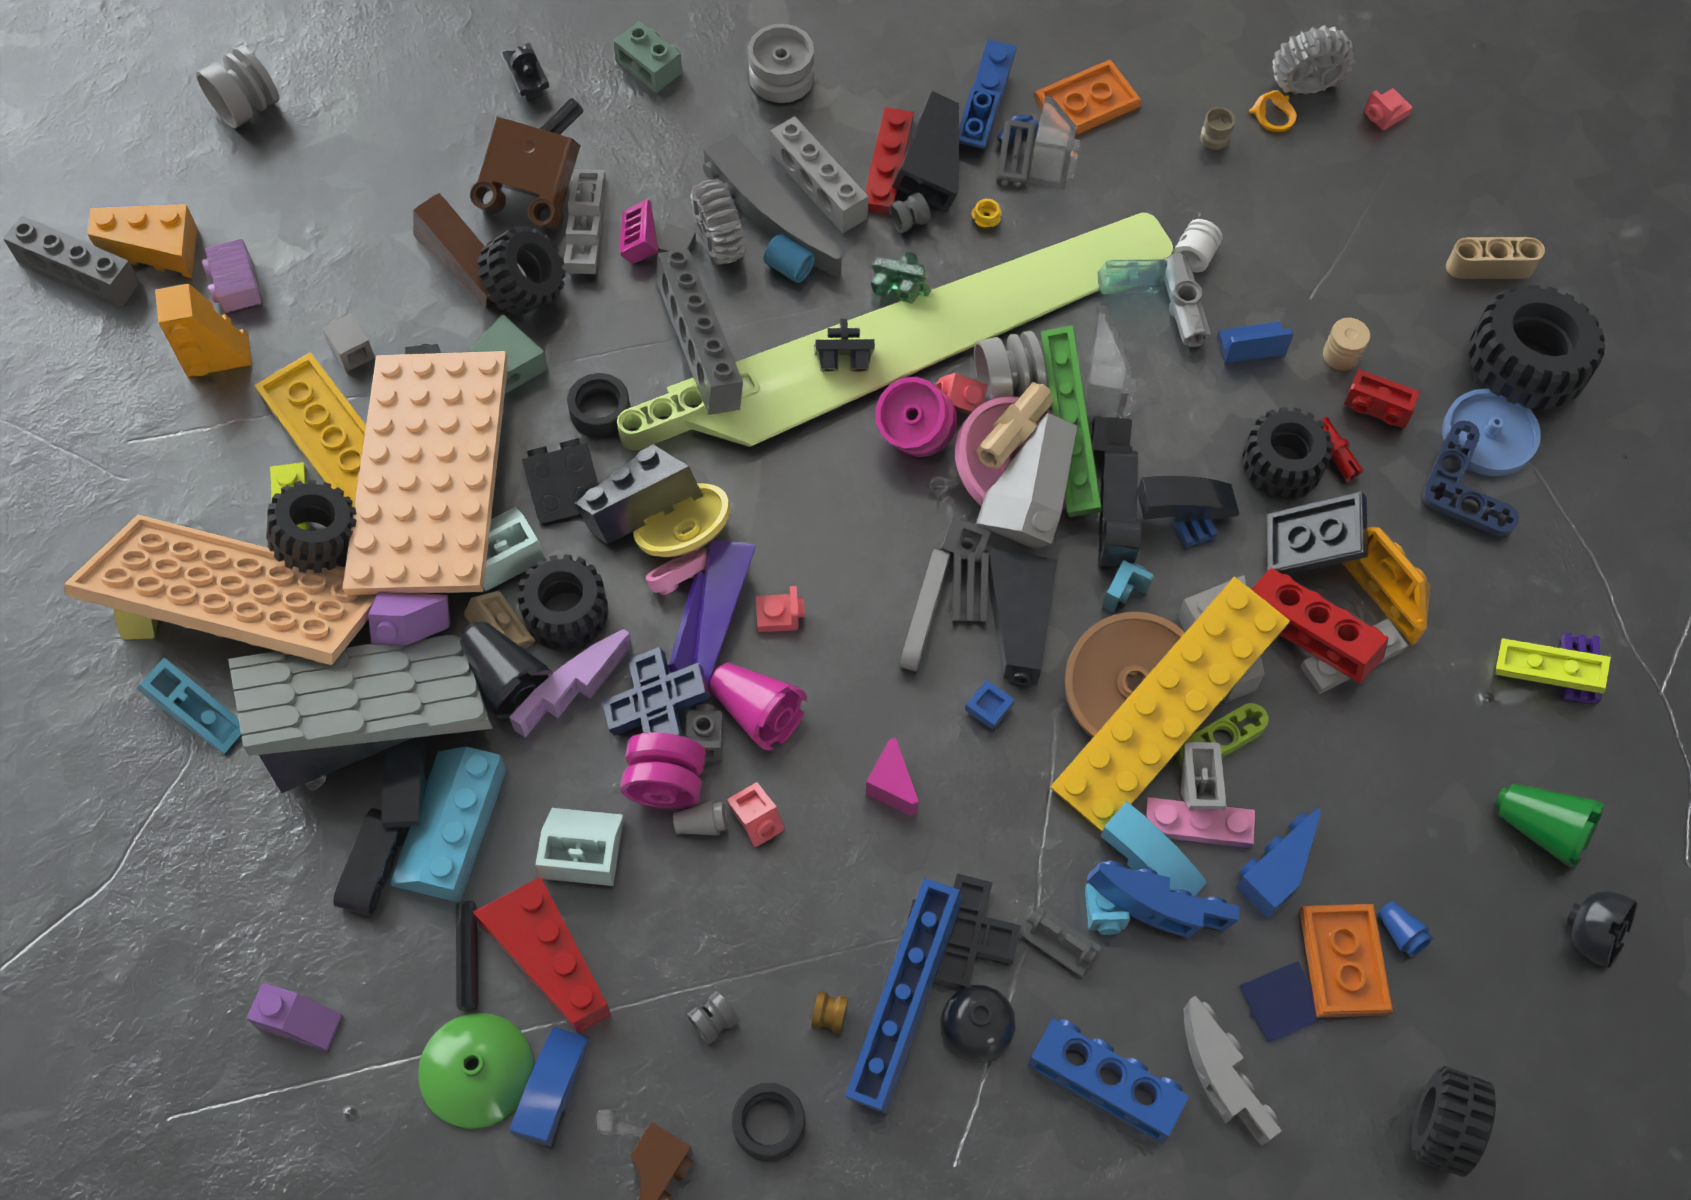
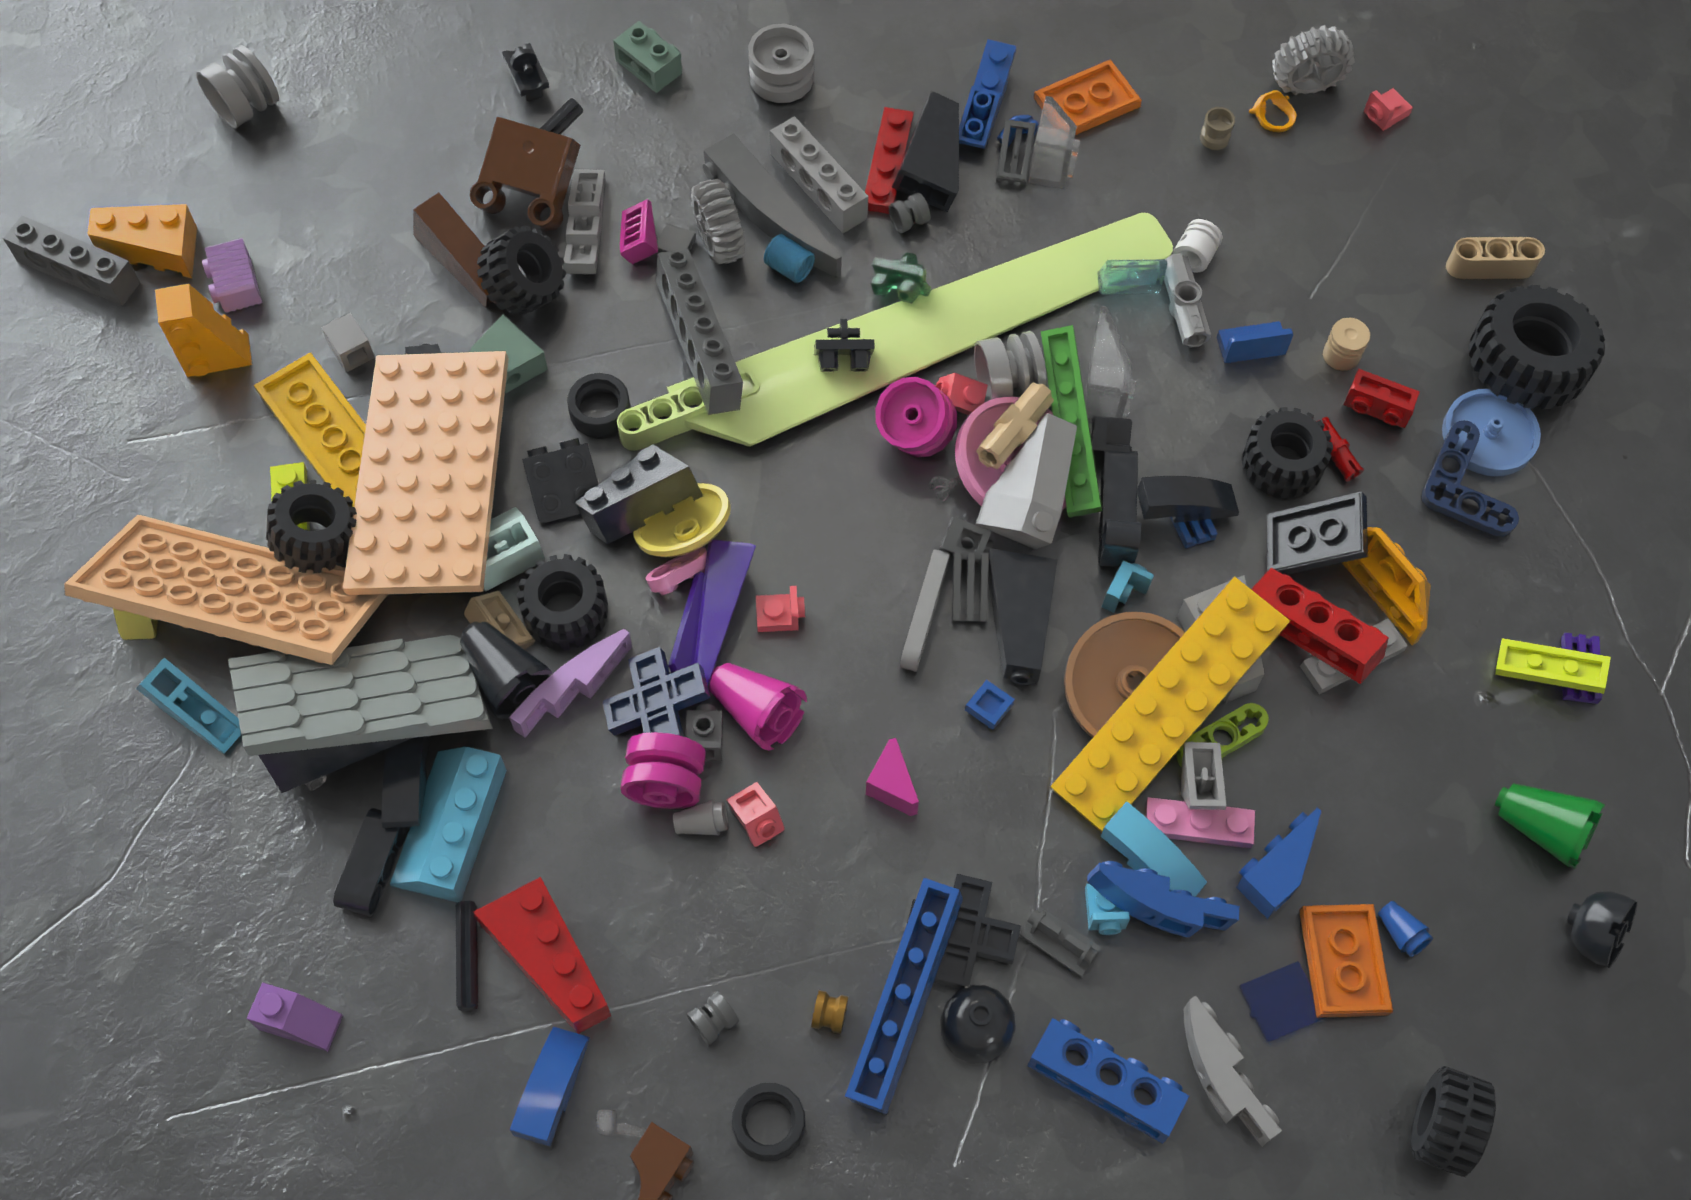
(407, 617): medium lavender slope -> none
(479, 1095): bright green dish -> none
(579, 846): light aqua slope -> none
(986, 207): yellow plate -> none

